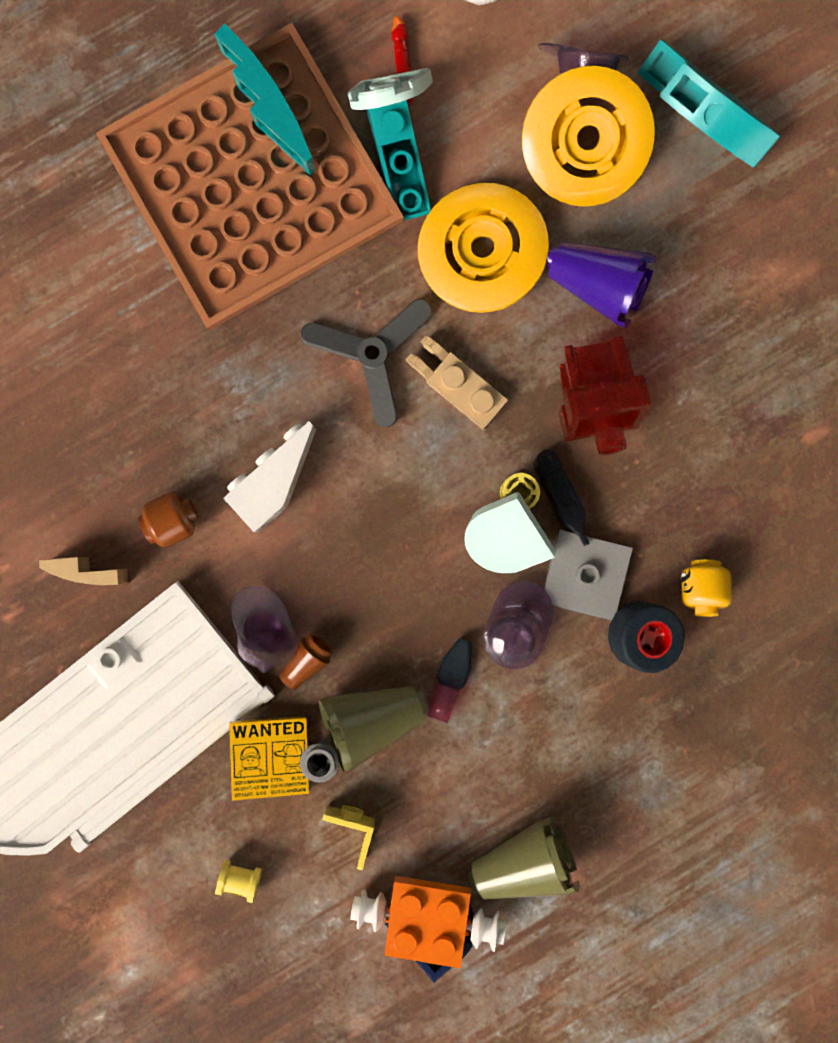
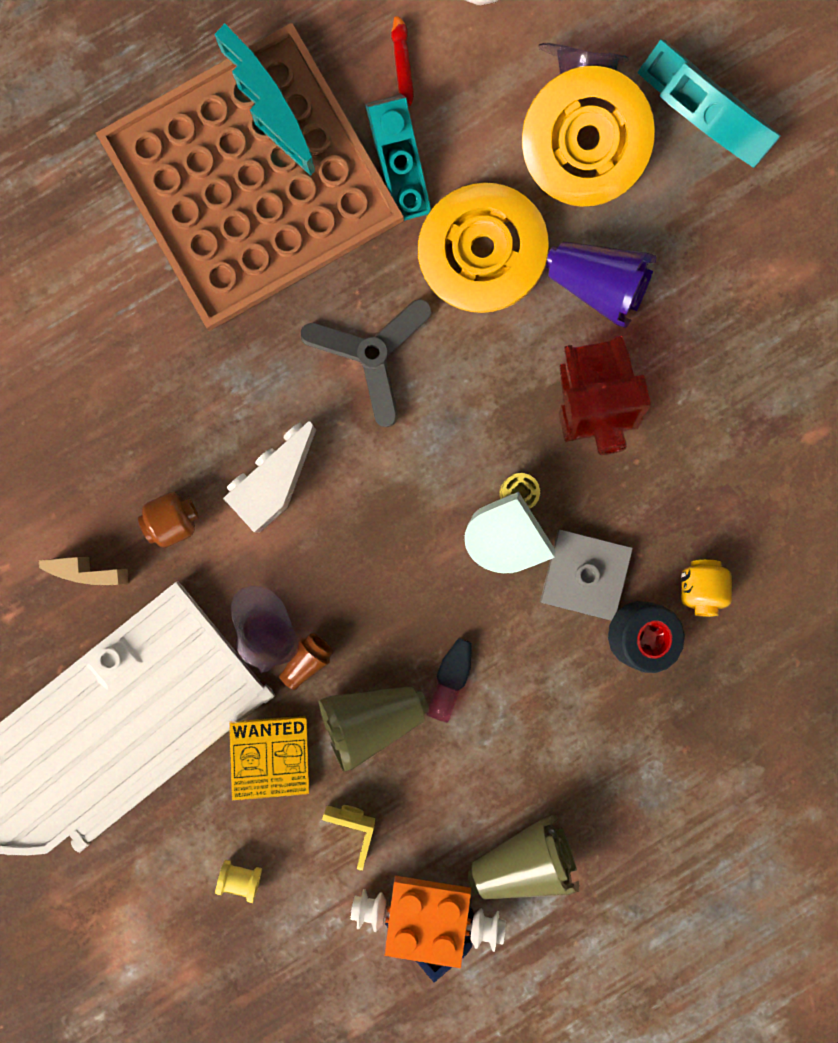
(316, 770): light grey cone -> none
(389, 89): light aqua tile -> none
(459, 384): tan hinge -> none
(518, 625): piece -> none
(561, 493): black piece -> none

